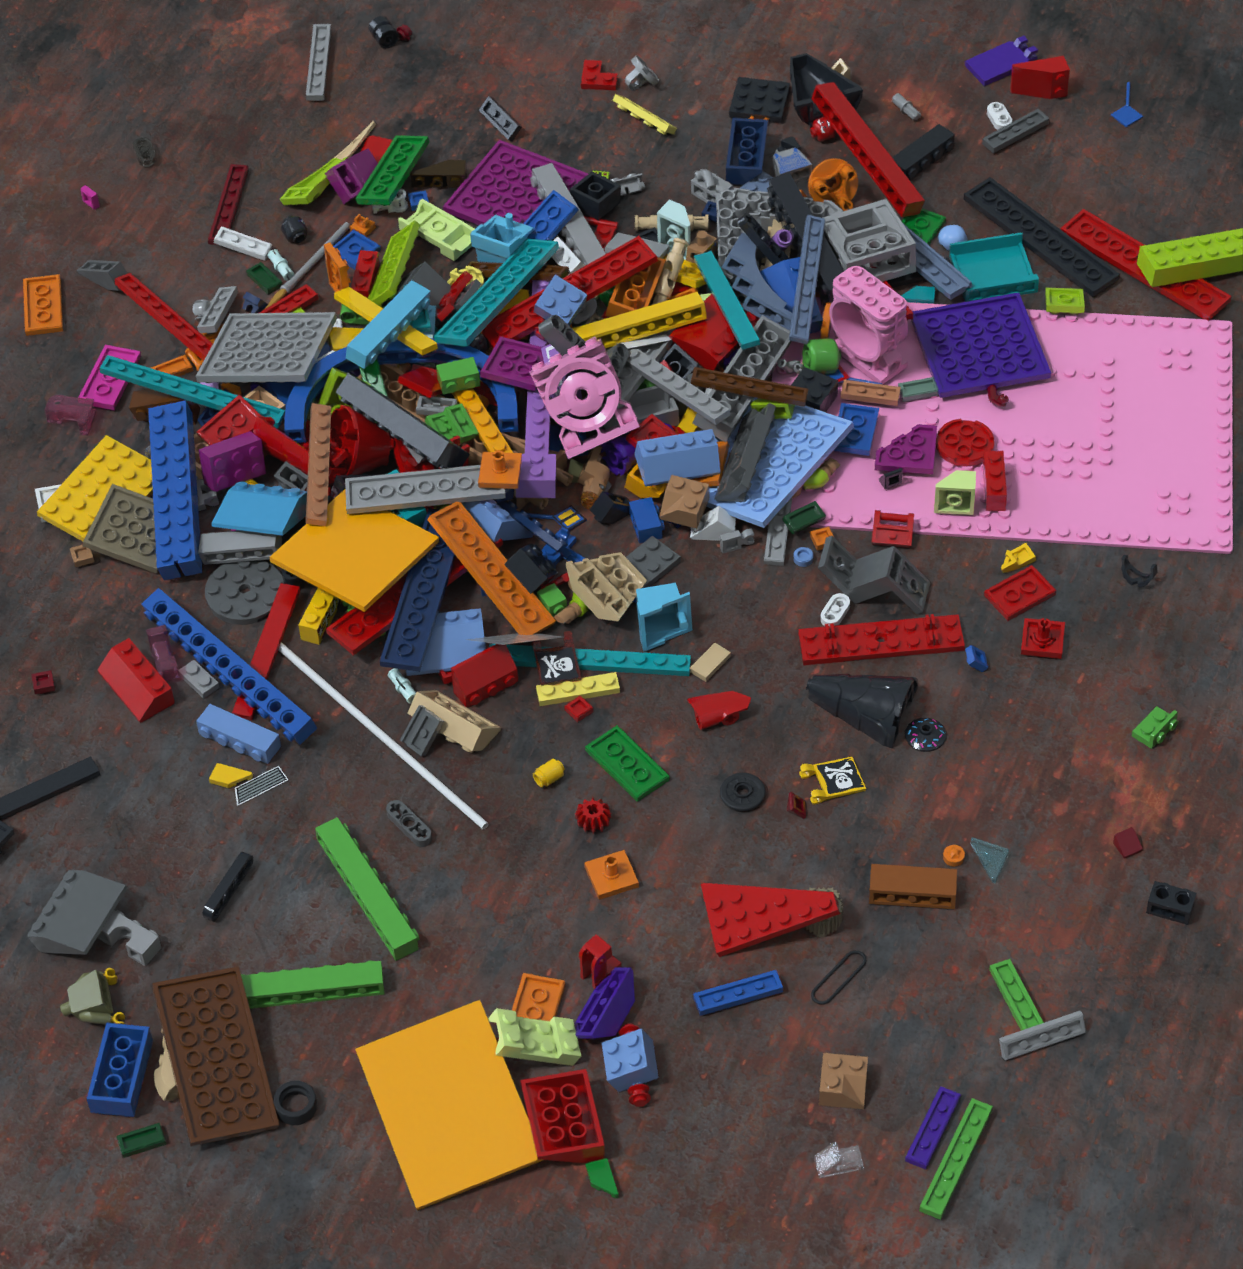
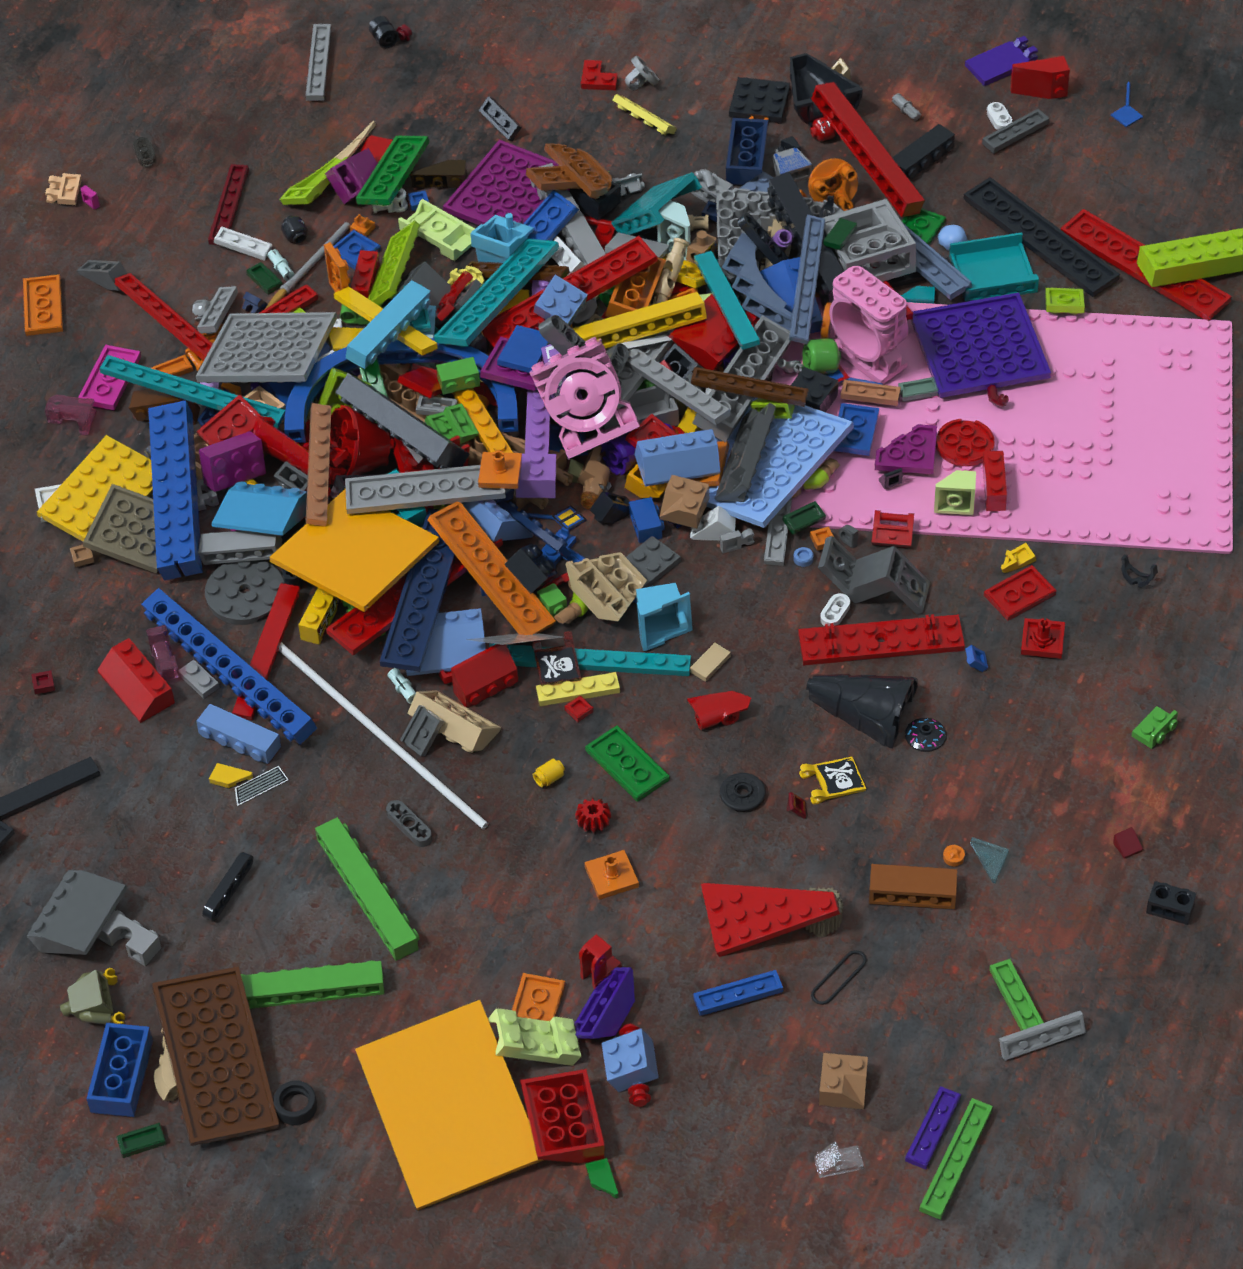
(68, 189): none -> light nougat plate
(522, 349): none -> blue tile
(575, 170): none -> dark orange plate
(645, 211): none -> teal panel
(828, 205): none -> black helmet
(840, 234): none -> dark green tile
(849, 535): none -> dark grey tile

